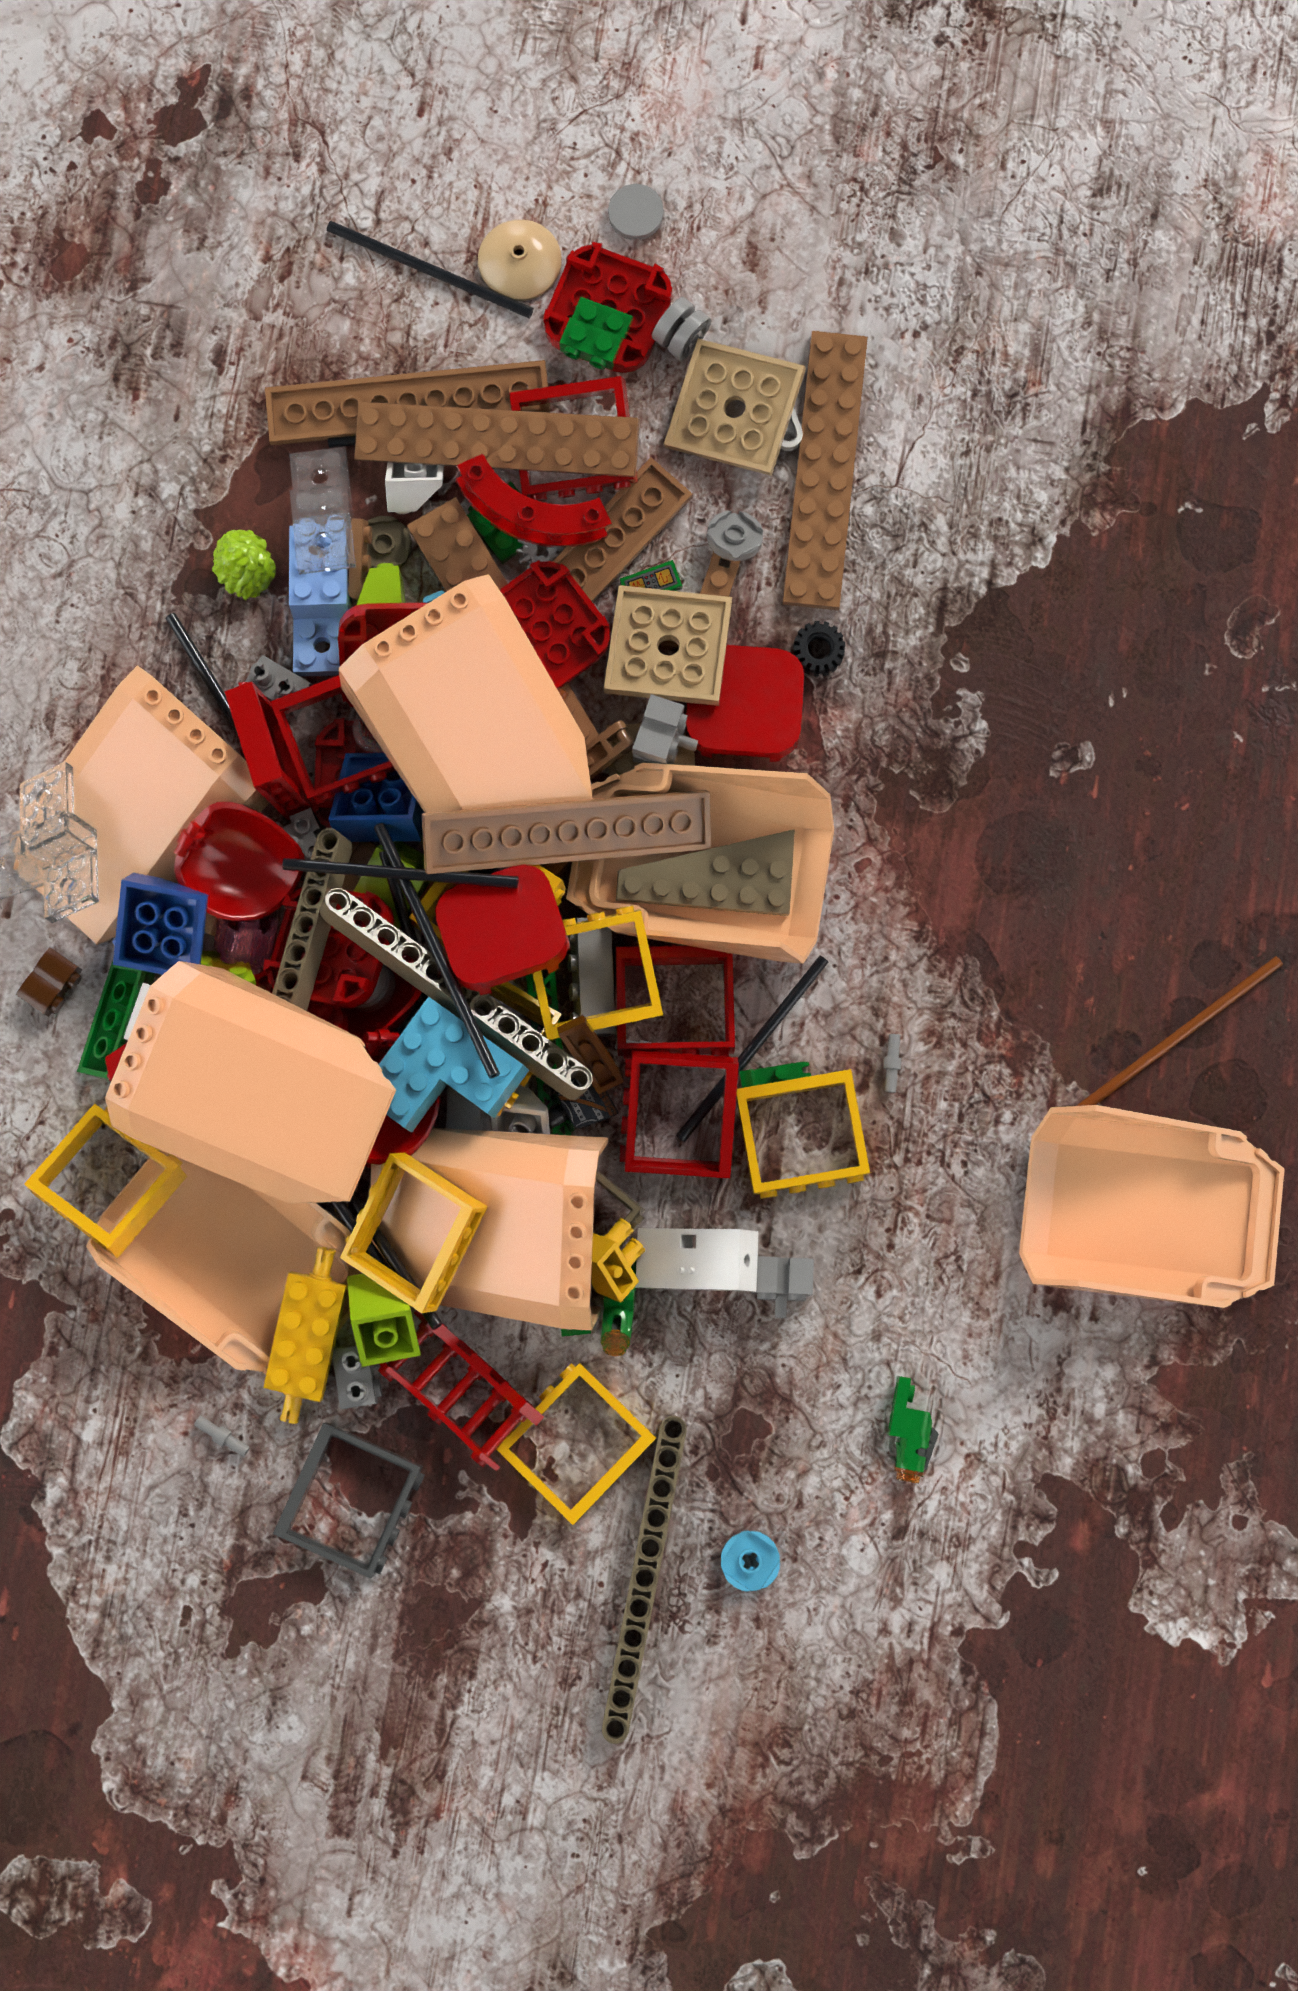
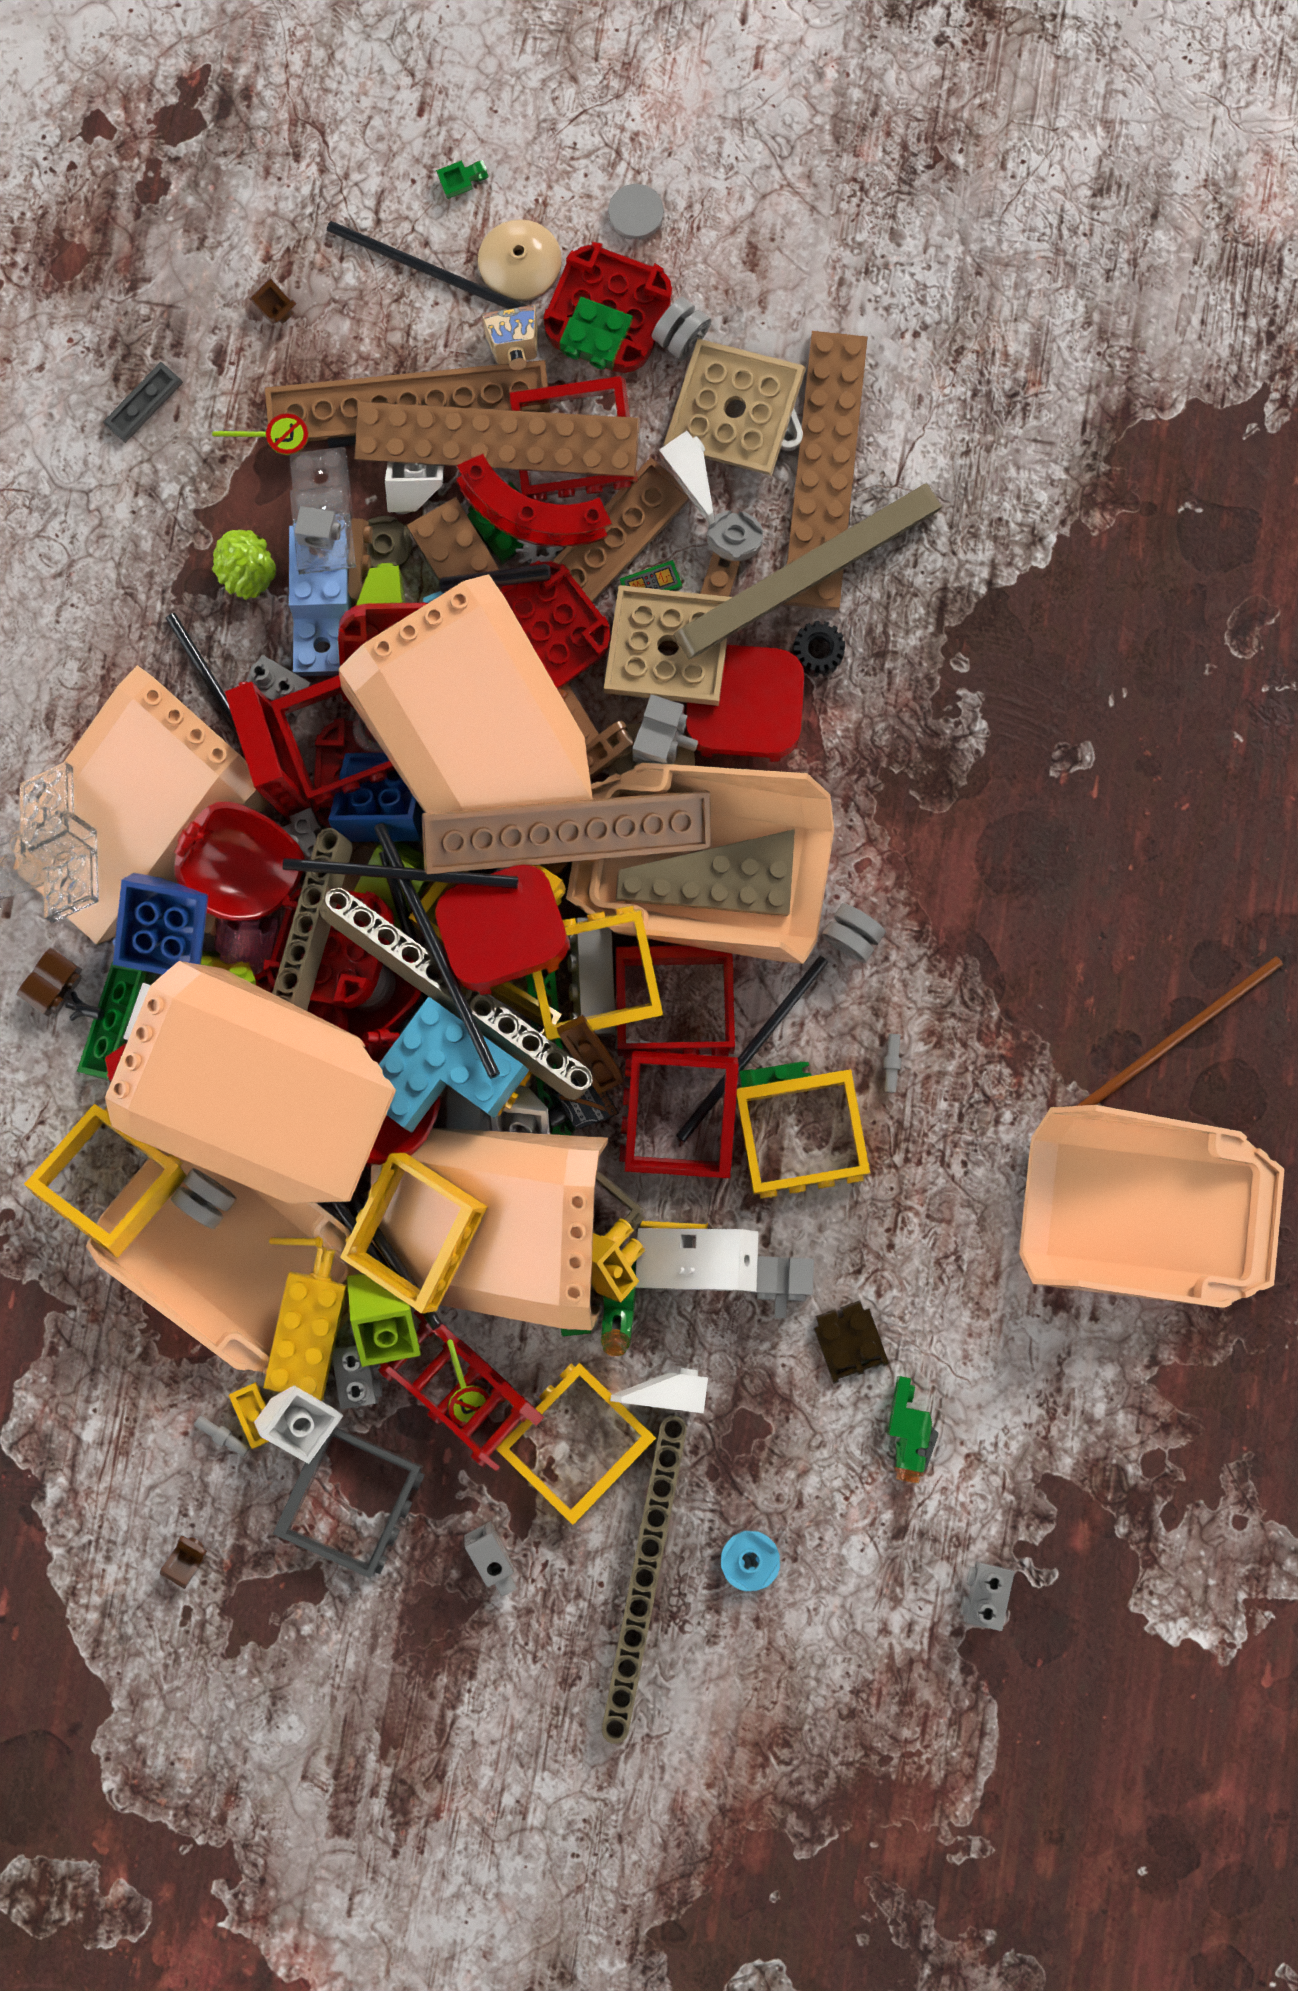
(83, 1009): none -> black bar
(142, 402): none -> dark grey tile
(184, 1561): none -> reddish brown bracket
(203, 1198): none -> light grey wheel
(248, 1405): none -> yellow plate
(273, 302): none -> reddish brown bracket
(284, 434): none -> piece
(297, 1422): none -> white slope
(317, 528): none -> light grey brick
(318, 1242): none -> yellow piece
(457, 178): none -> green plate
(467, 1399): none -> lime piece
(485, 1548): none -> light grey torso
(502, 577): none -> black axle
(512, 335): none -> torso
(669, 1391): none -> white slope
(672, 1225): none -> yellow piece
(687, 465): none -> white slope
(807, 571): none -> dark tan beam
(849, 1340): none -> dark brown plate
(853, 933): none -> light grey wheel
(987, 1595): none -> light grey brick

